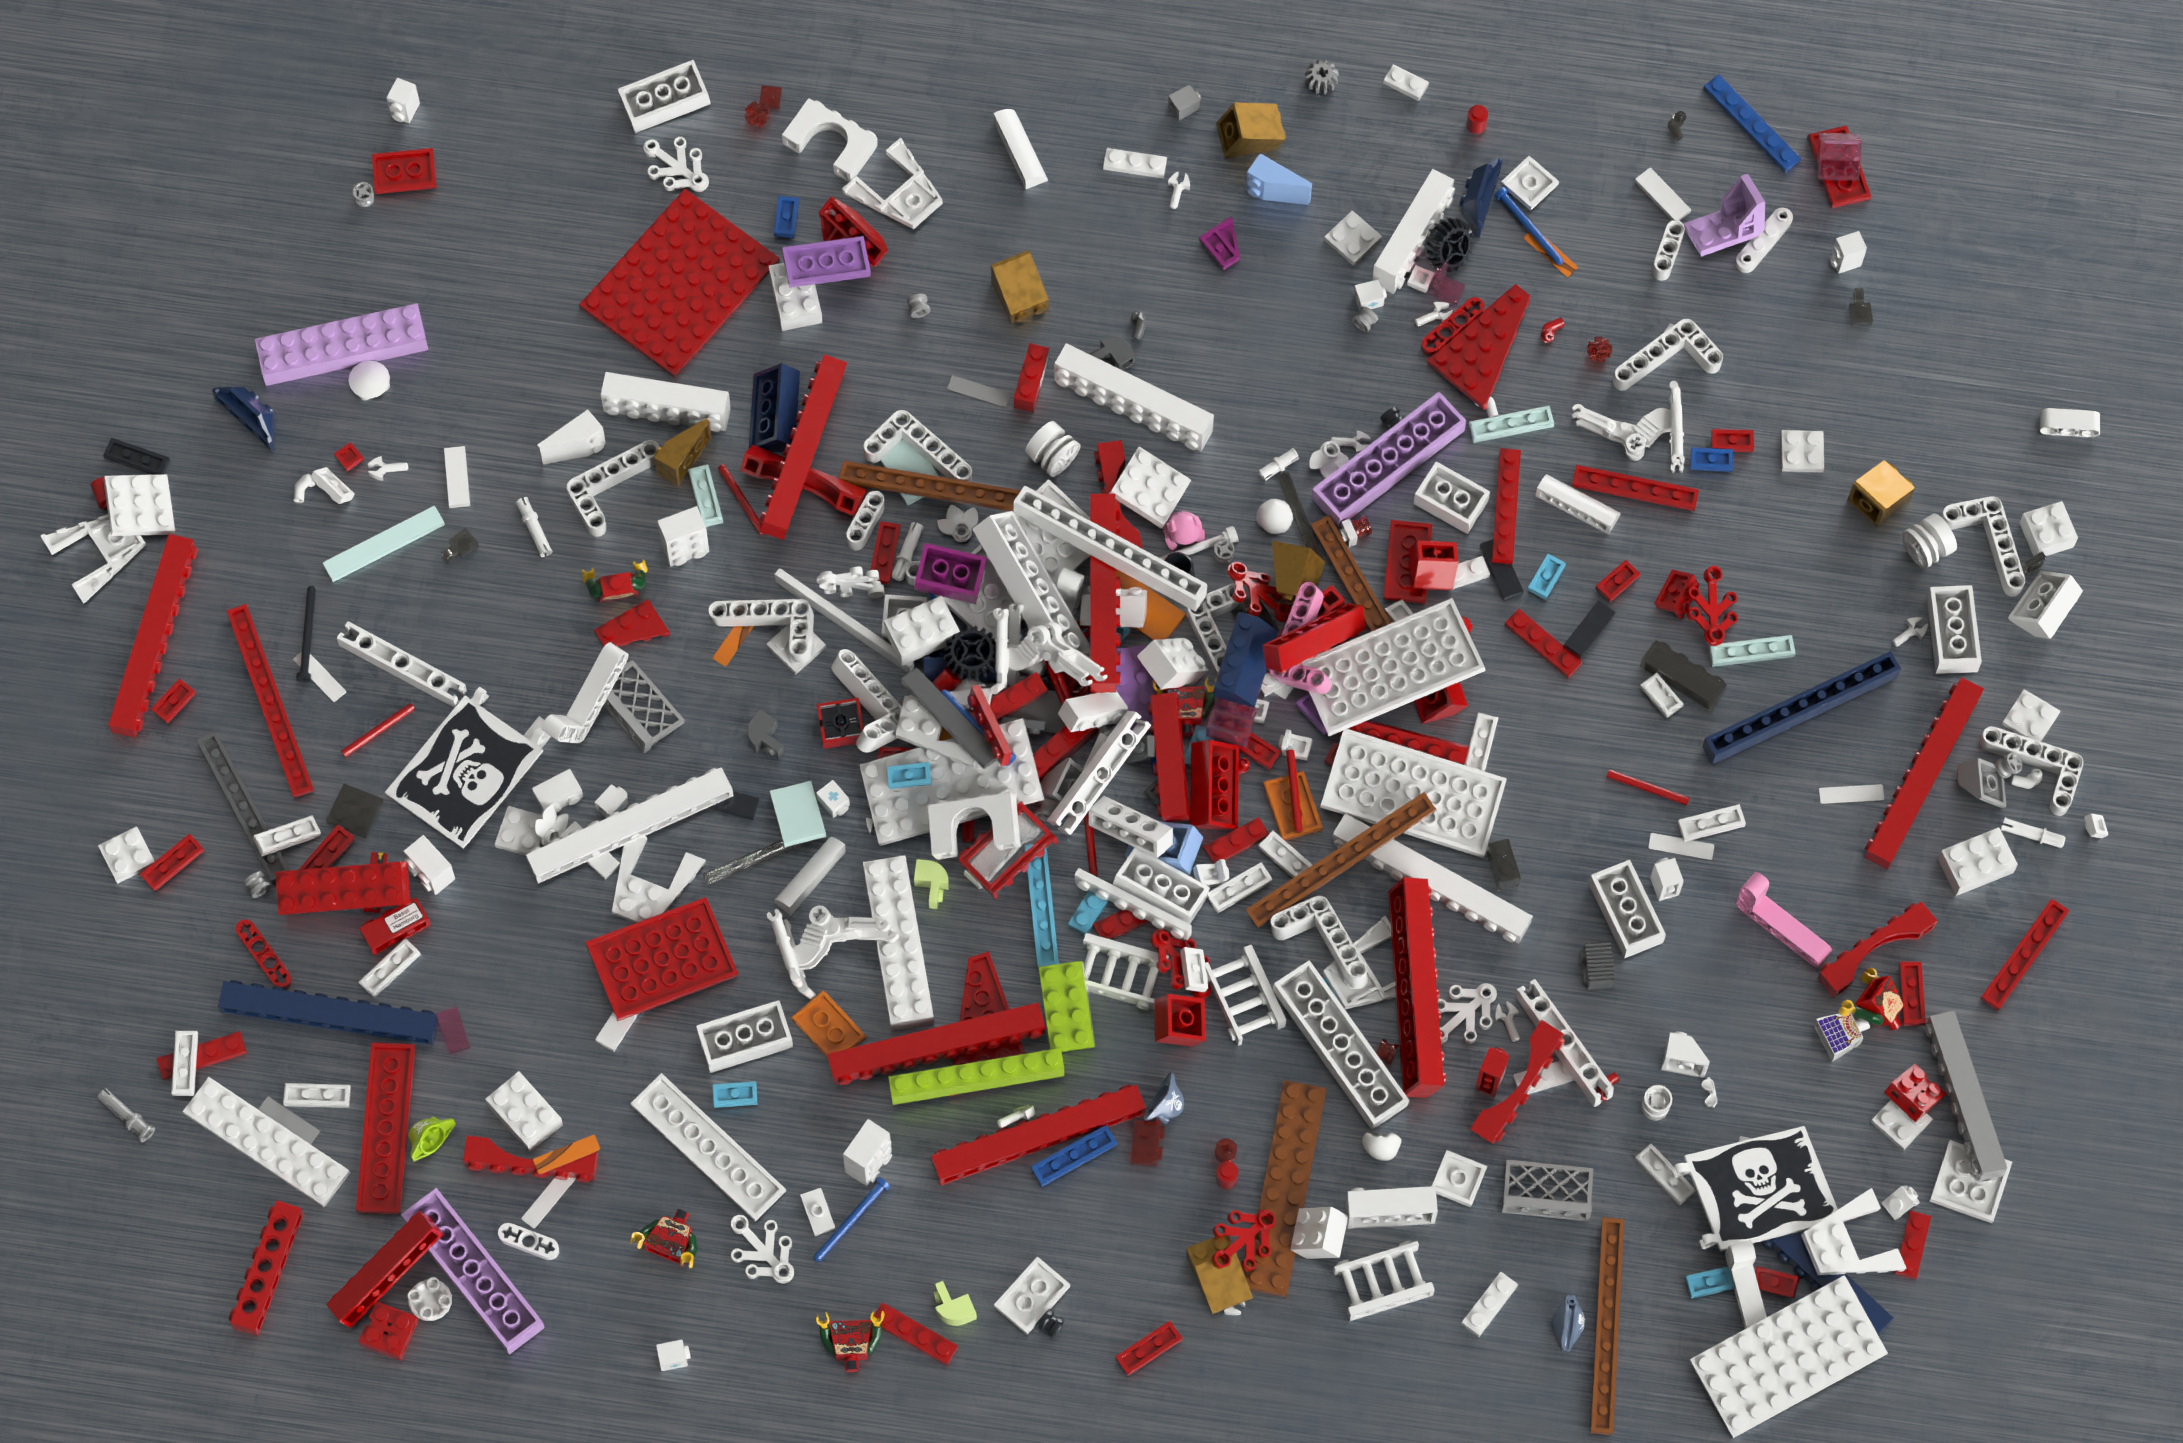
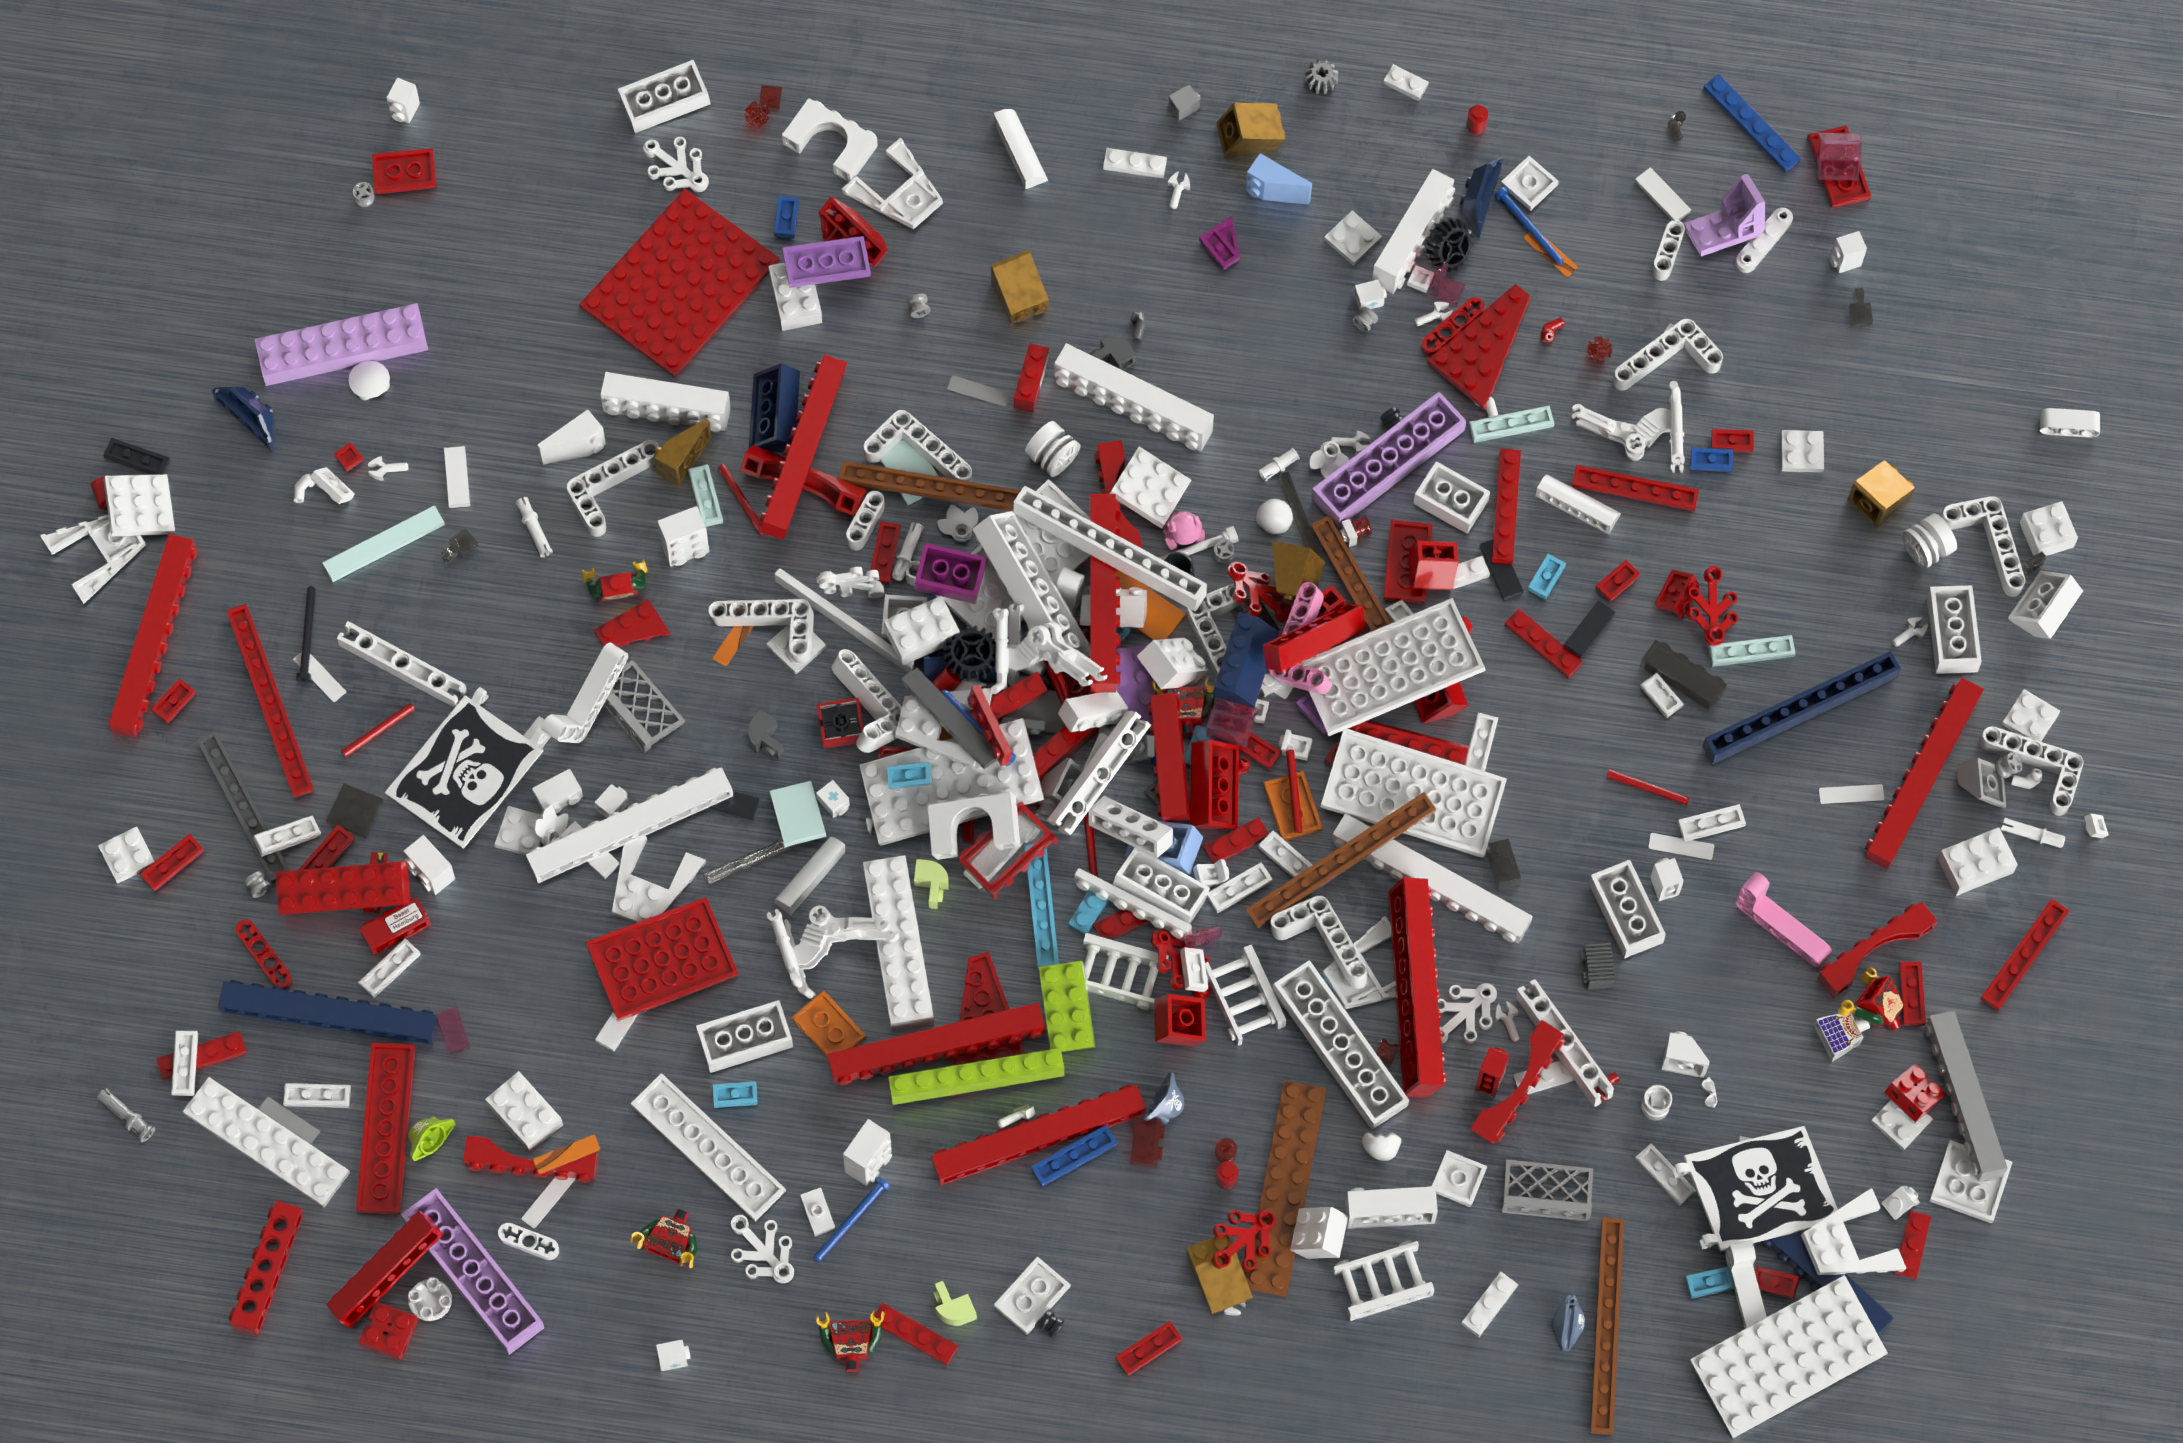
(1203, 936): none -> clear pink pin

